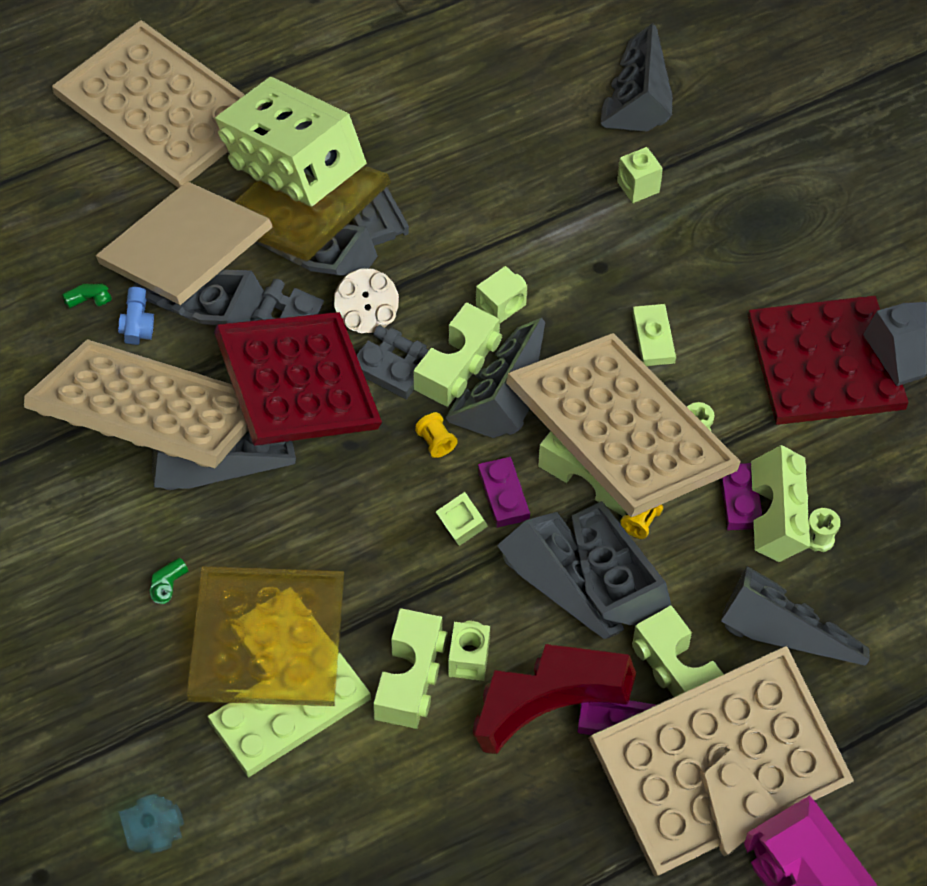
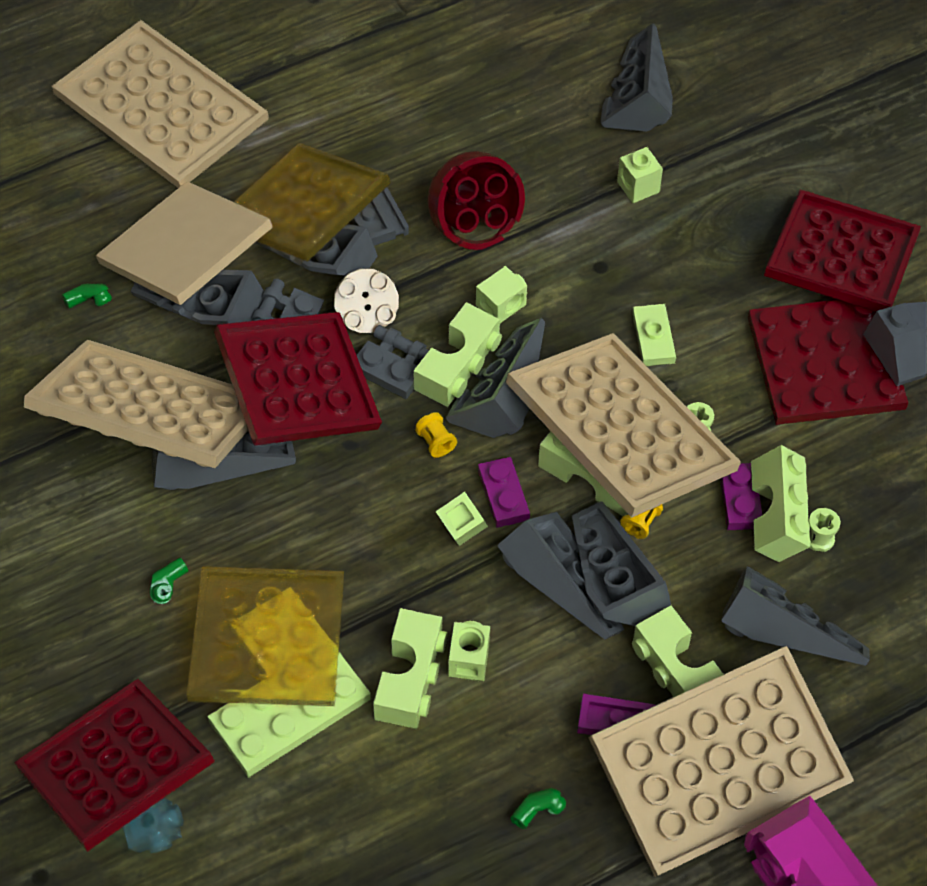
(114, 763): none -> dark red tile
(136, 323): medium blue plate -> none
(291, 141): yellowish green piece -> none
(468, 190): none -> dark red cylinder
(535, 802): none -> green arm
(559, 680): dark red arch -> none
(736, 800): tan wing -> none
(843, 251): none -> dark red tile

